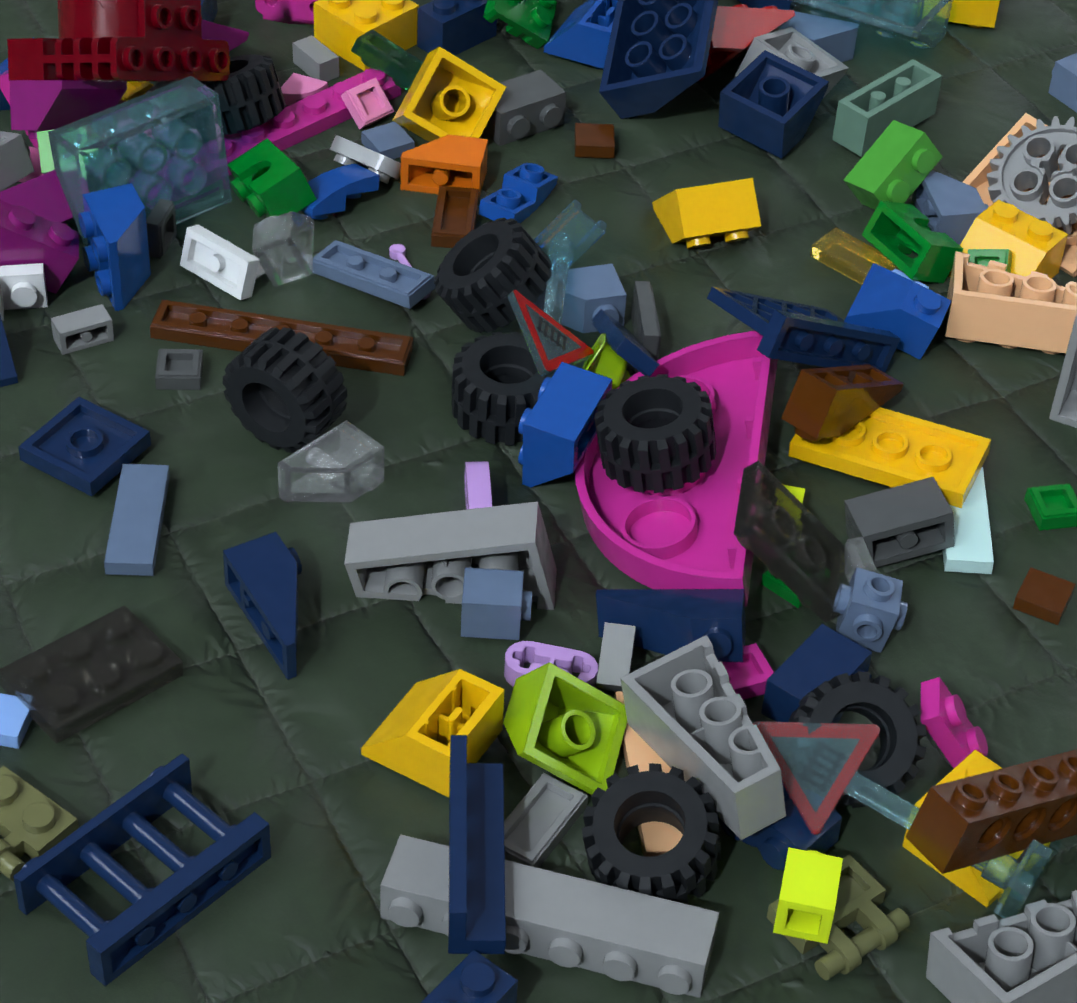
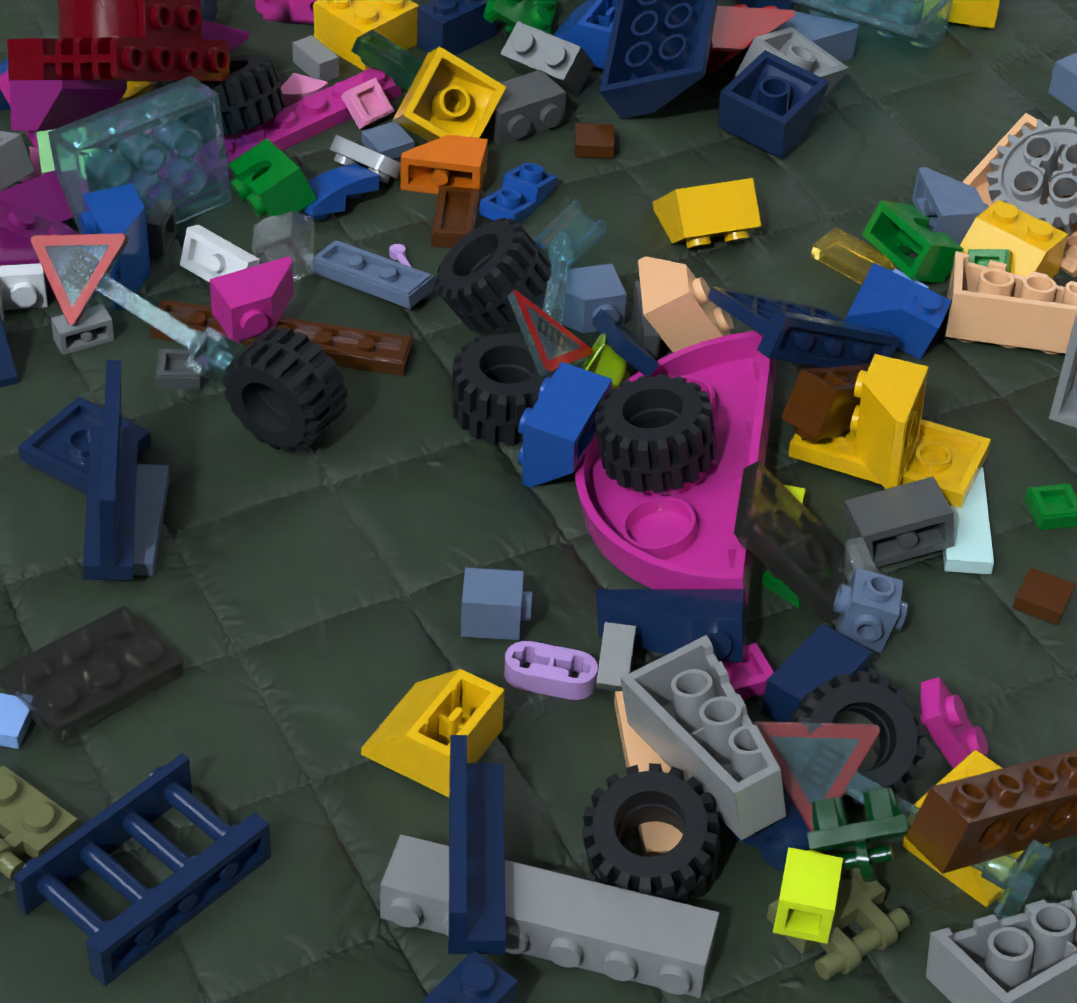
(81, 268): none -> clear light blue piece
(111, 490): none -> dark blue fence
(252, 298): none -> dark pink slope
(265, 586): dark blue slope -> none
(332, 467): clear slope -> none
(430, 552): light grey wedge -> none
(477, 485): lavender beam -> none
(541, 820): light grey tile -> none
(562, 61): none -> brick
(566, 726): lime slope -> none
(679, 304): none -> light nougat slope
(883, 823): none -> dark green hips
(888, 416): none -> yellow slope
(893, 166): bright green brick -> none
(902, 95): sand green brick -> none

